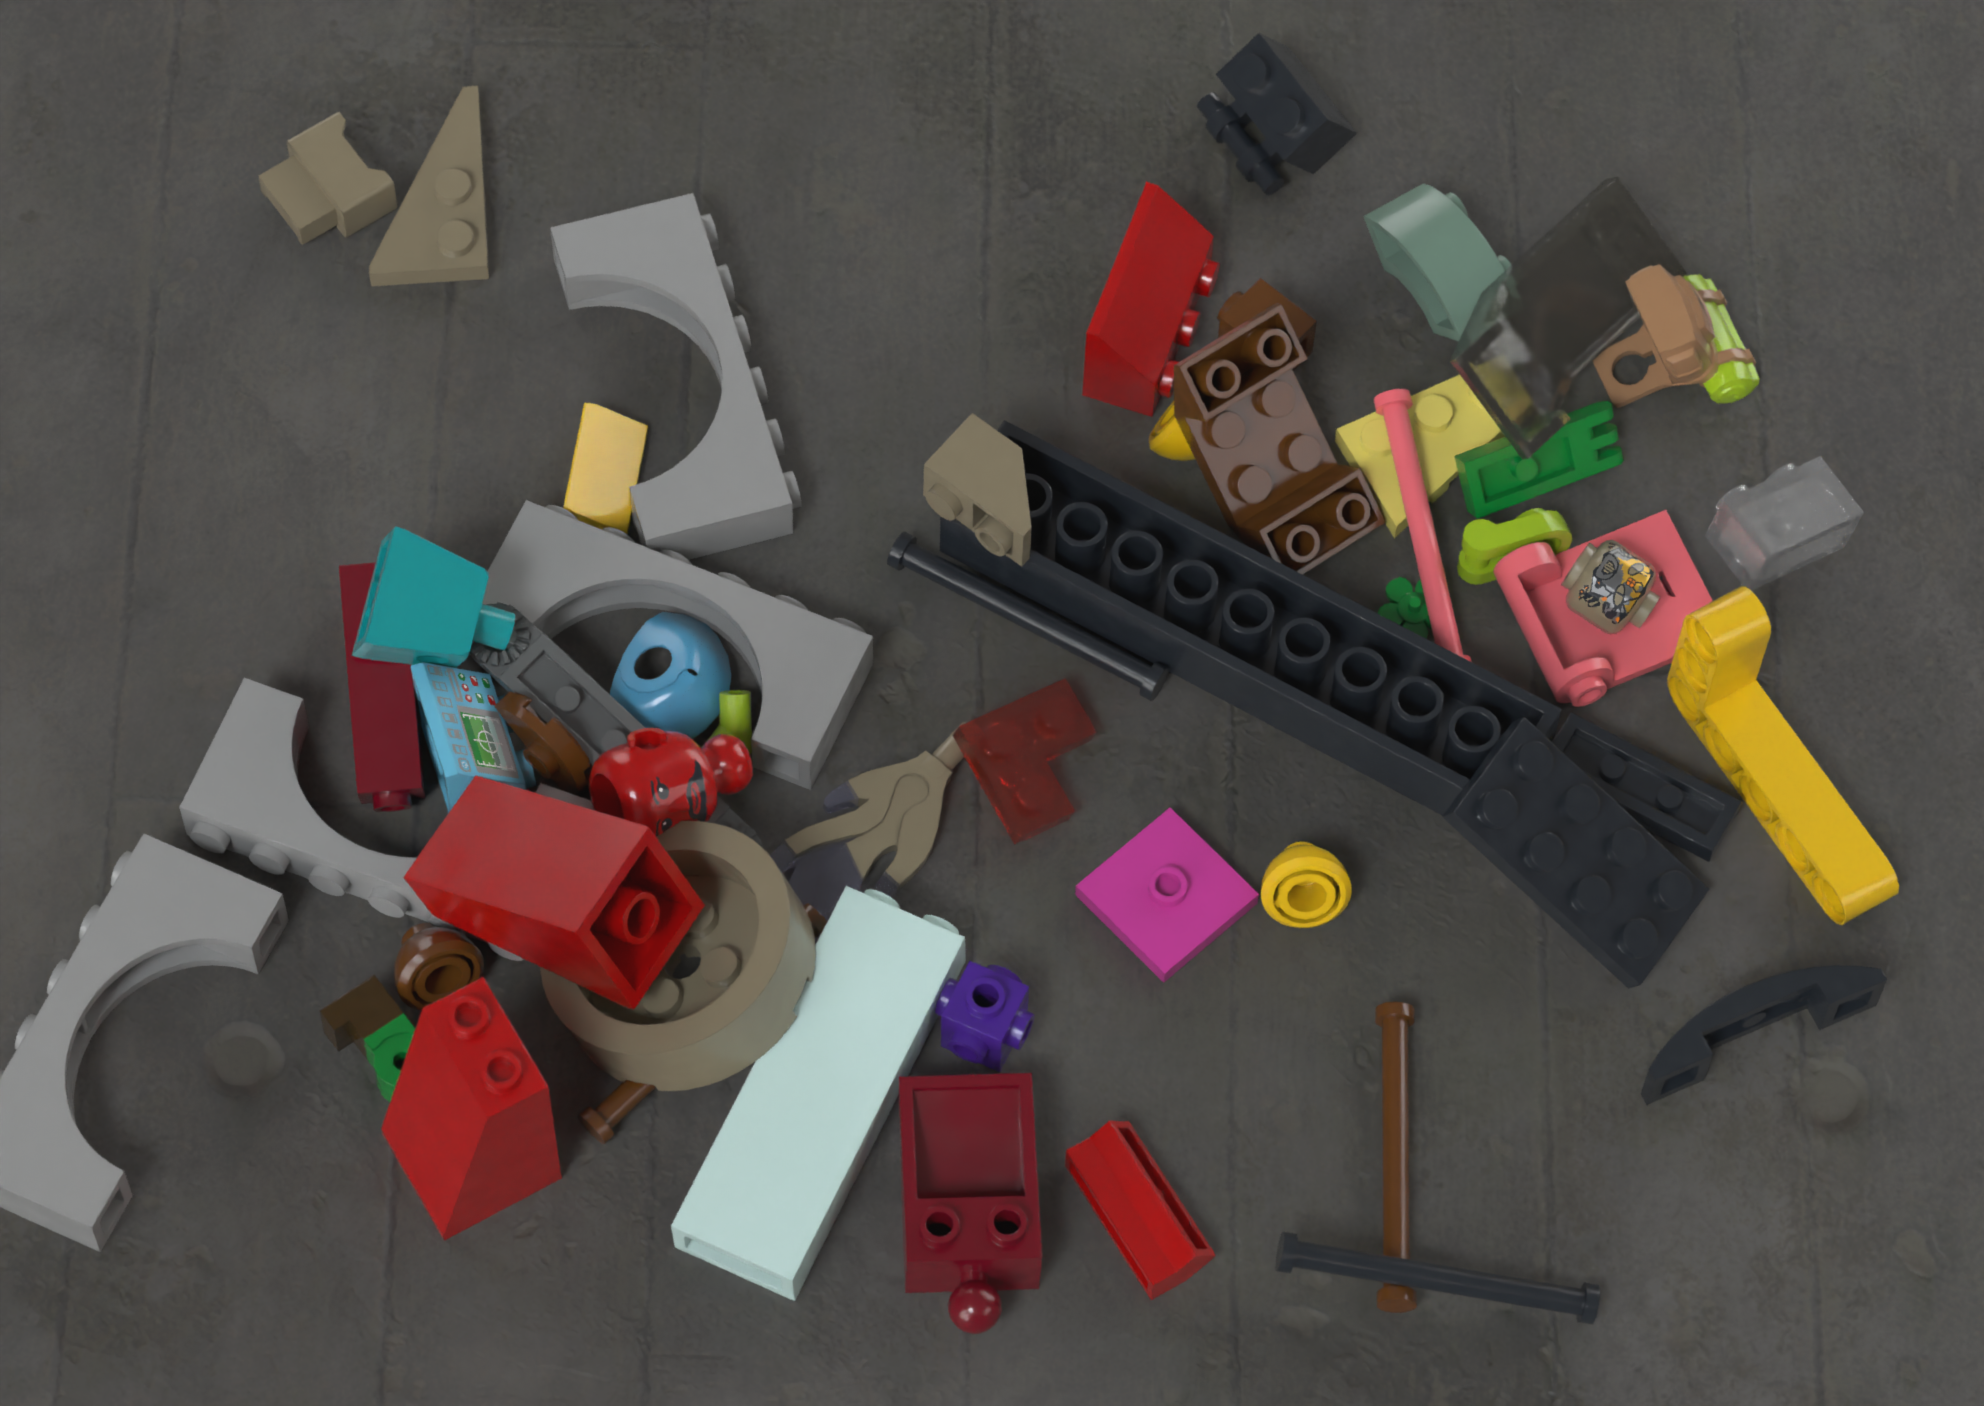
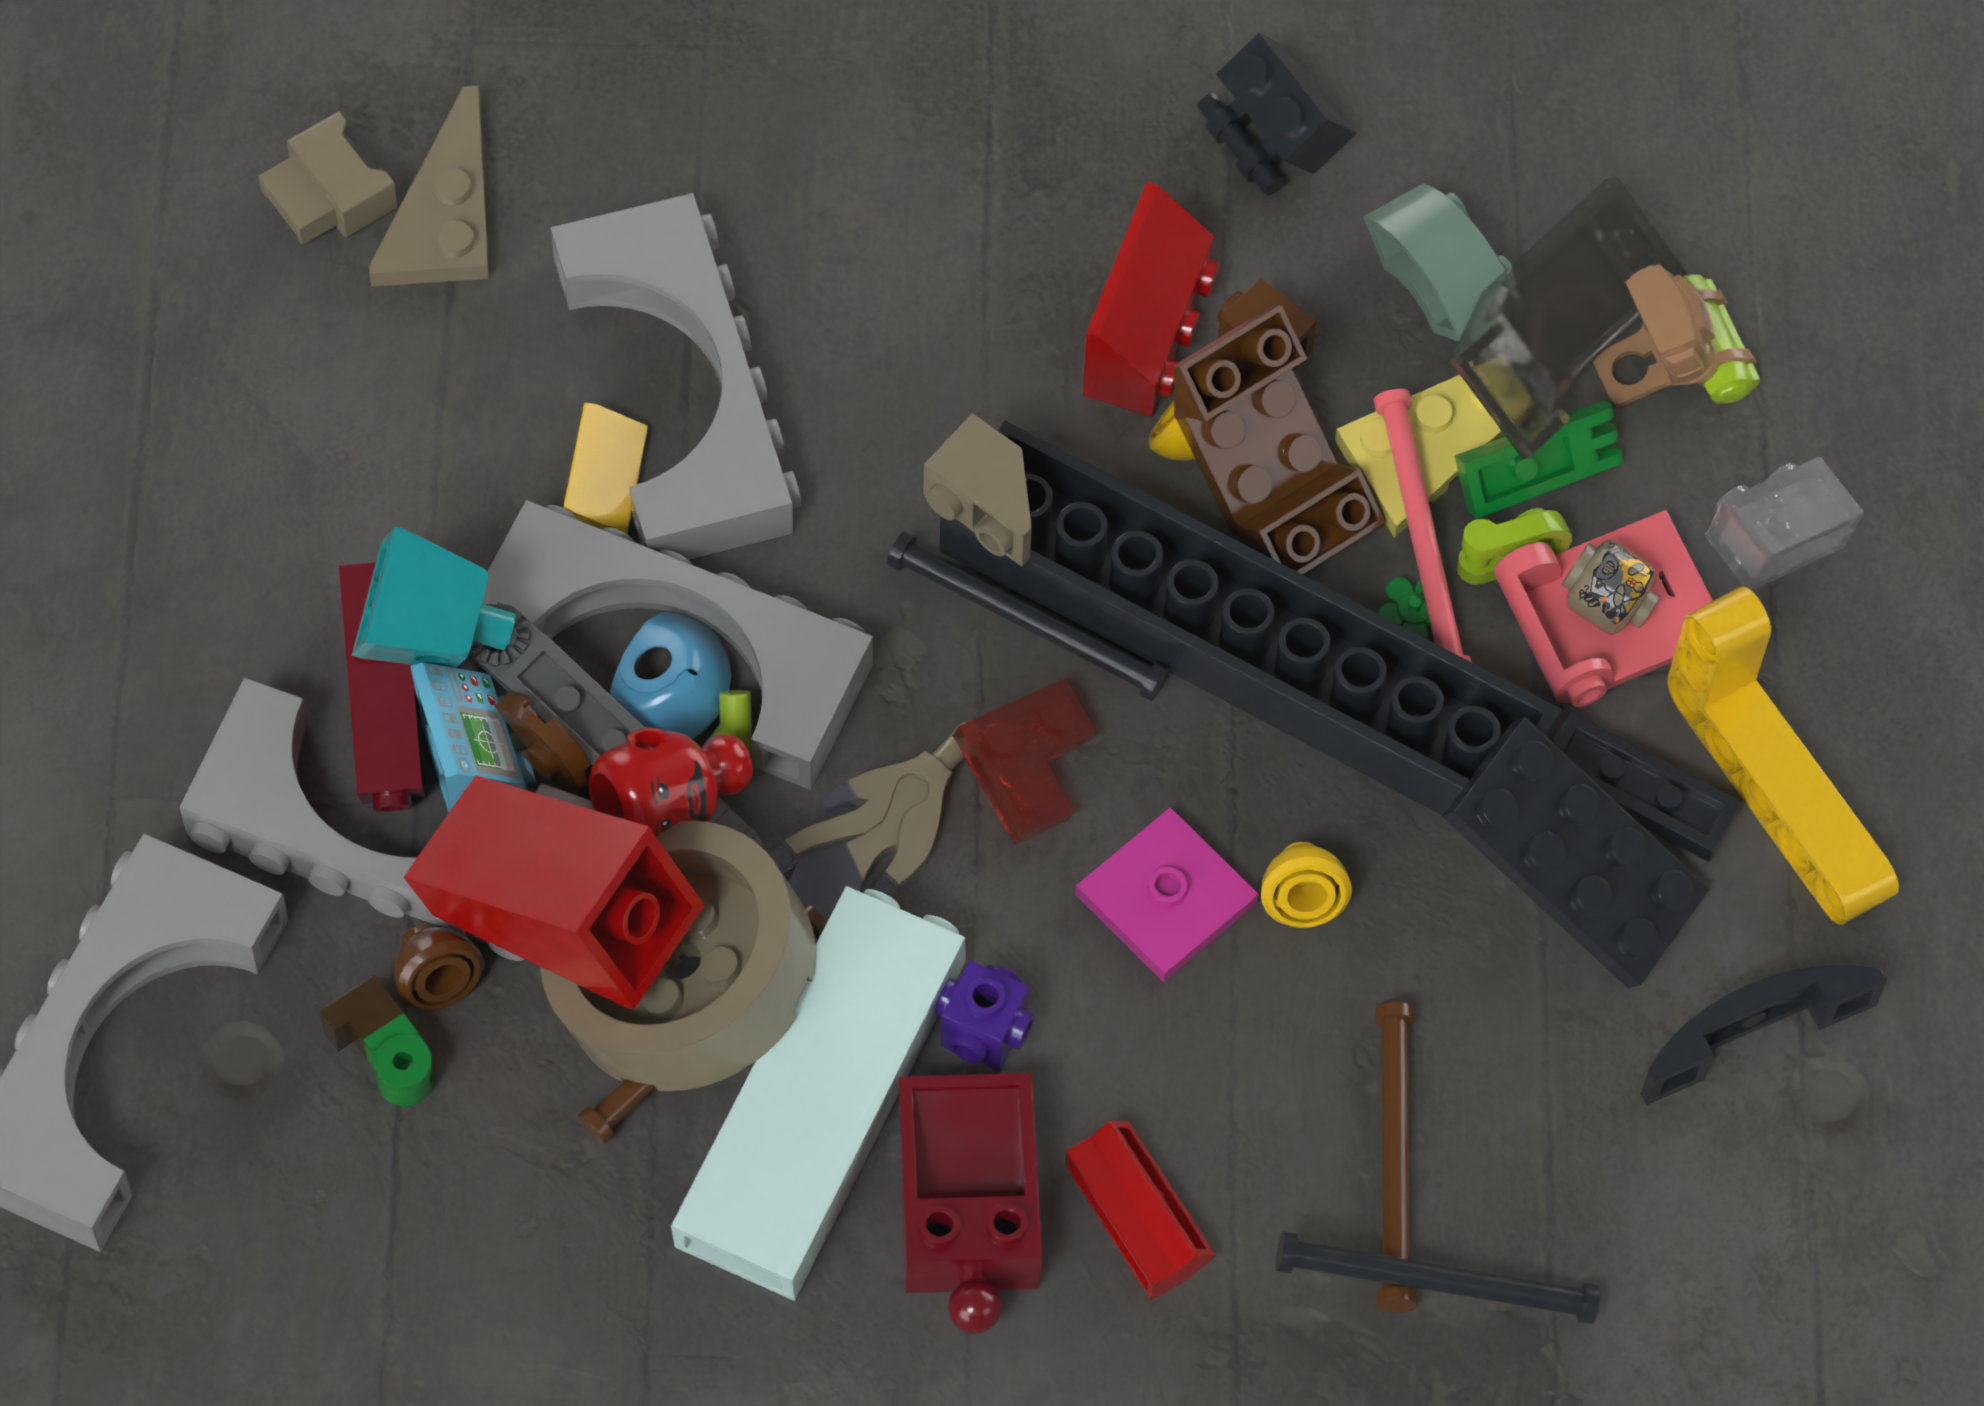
(471, 1113): red slope -> none

